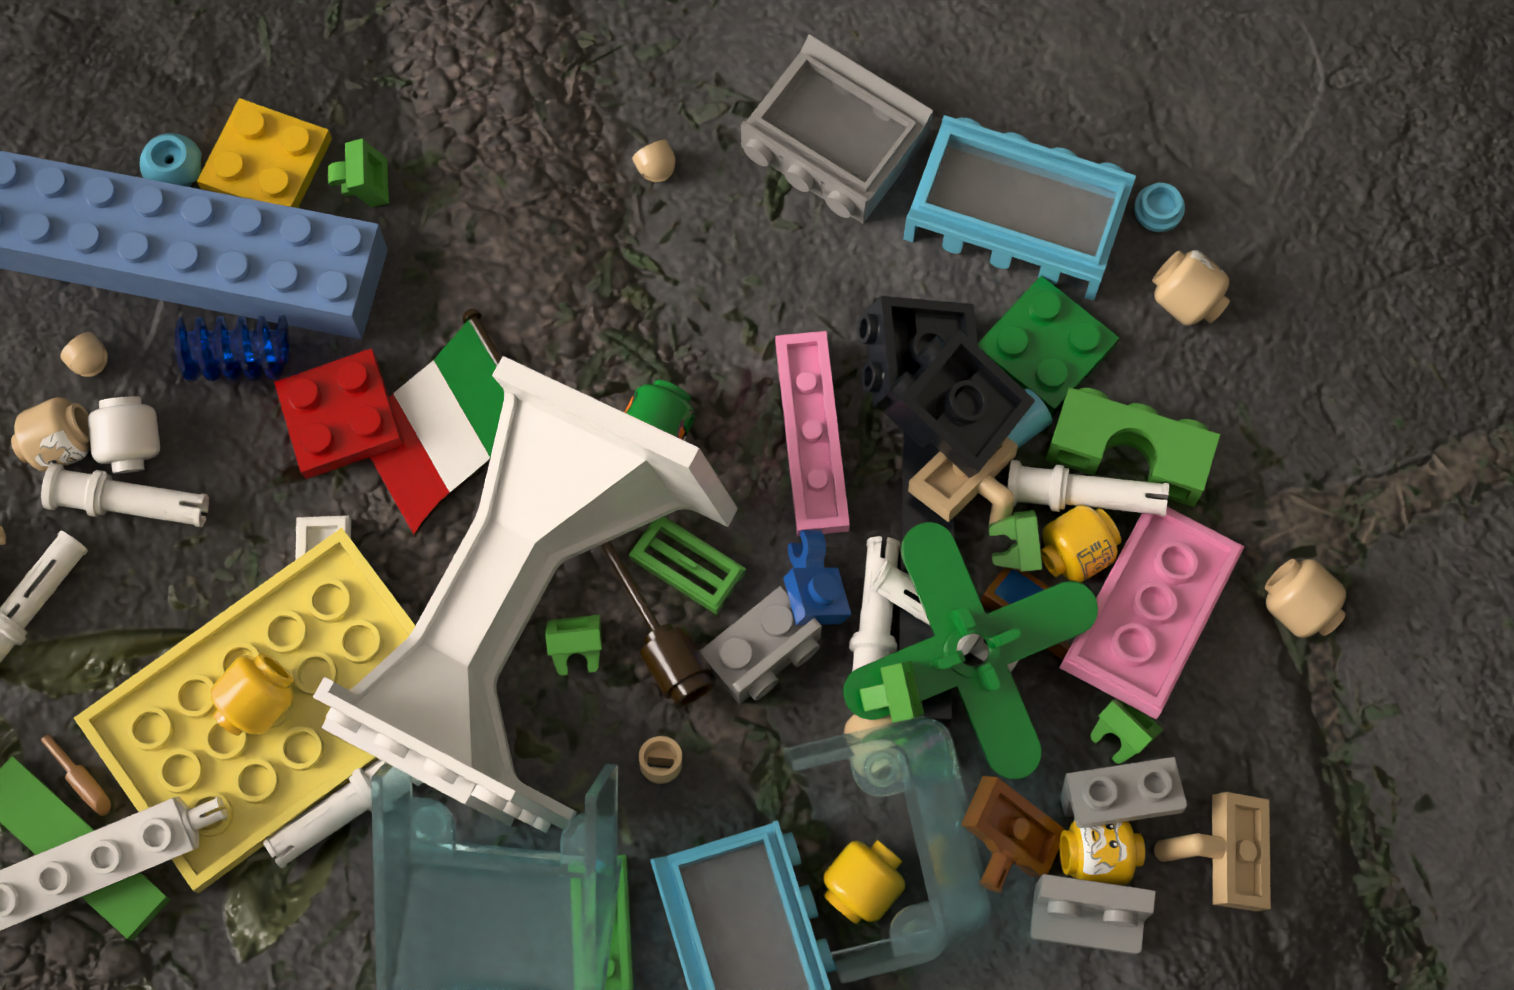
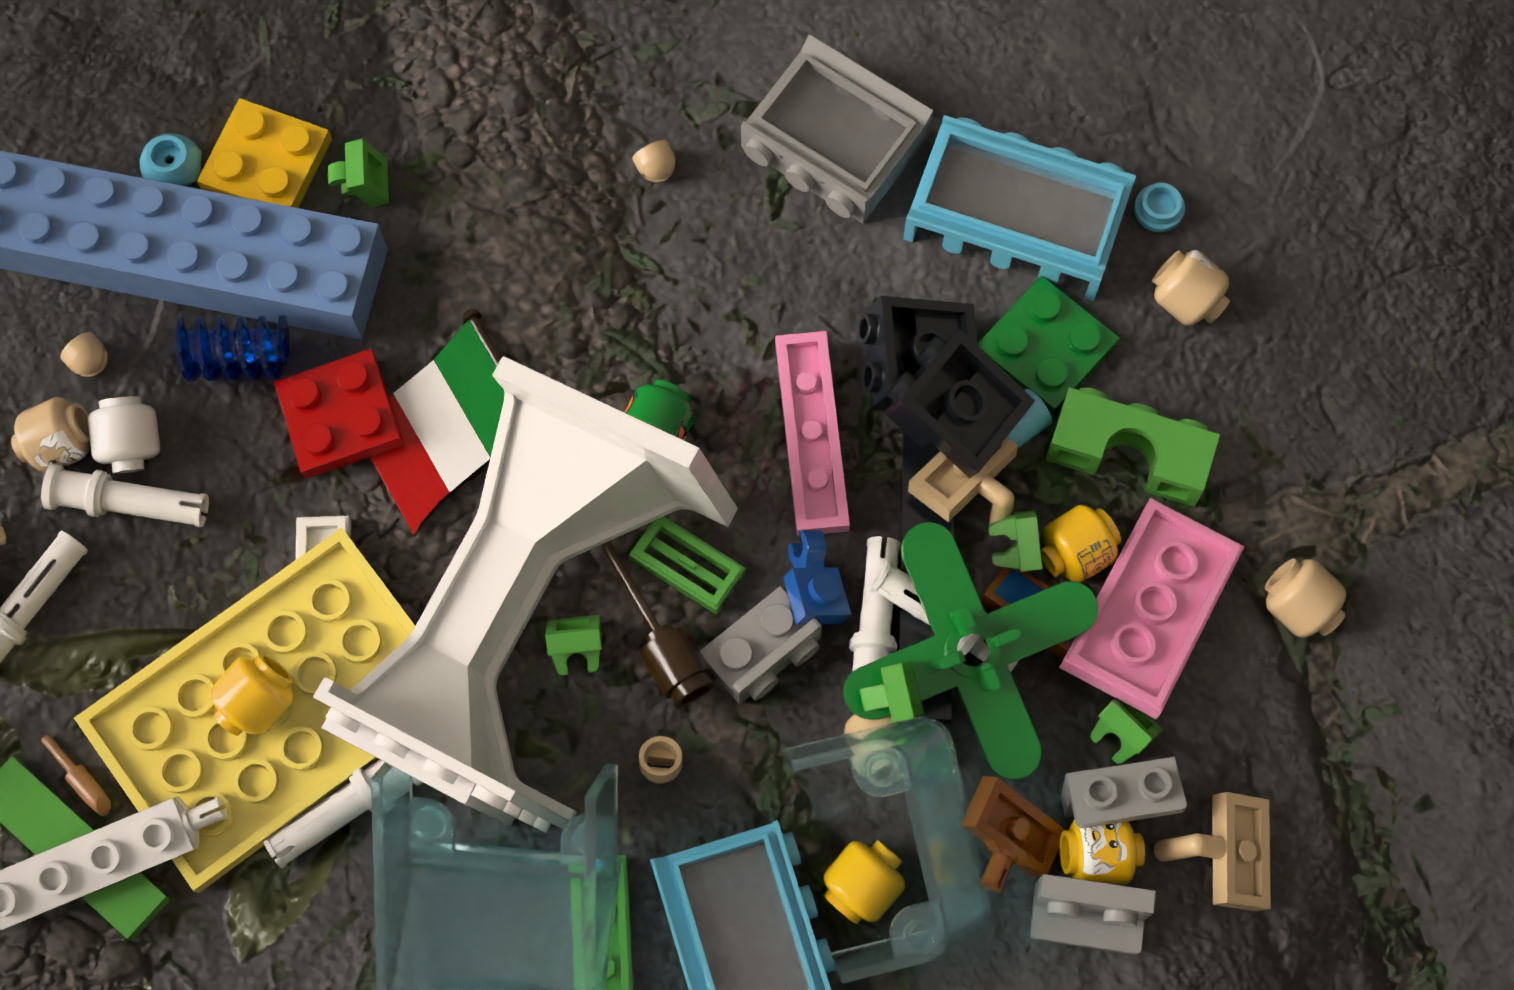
(1059, 488): white pin -> none

